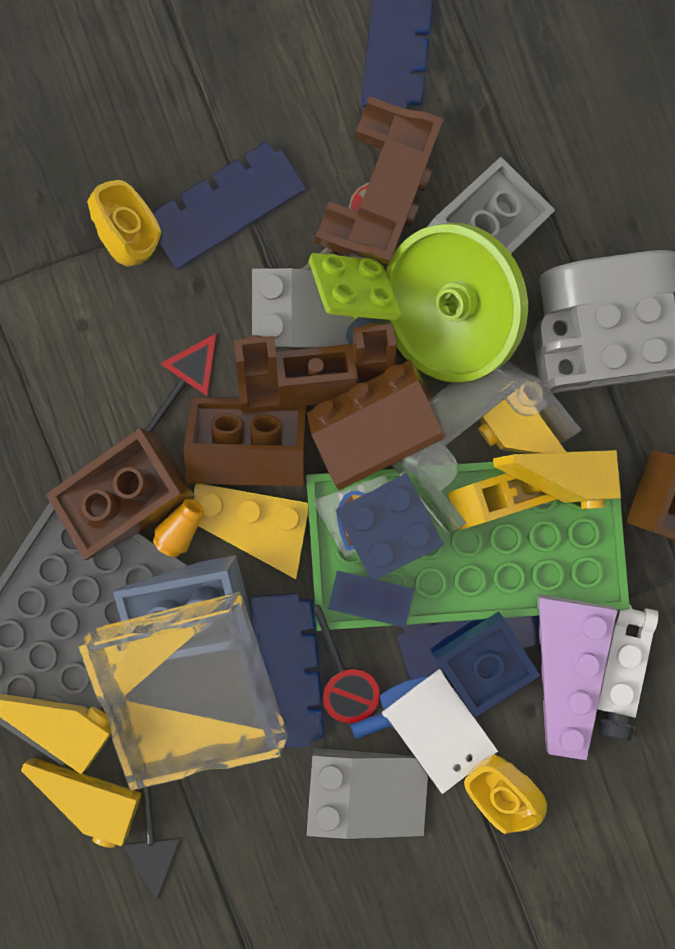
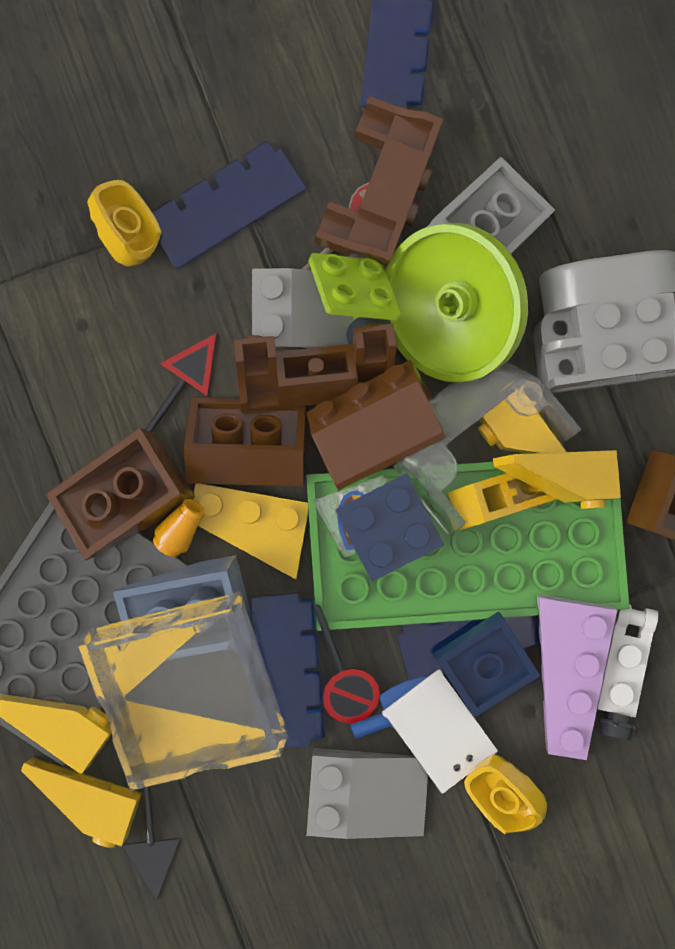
(371, 600): clear blue plate -> none

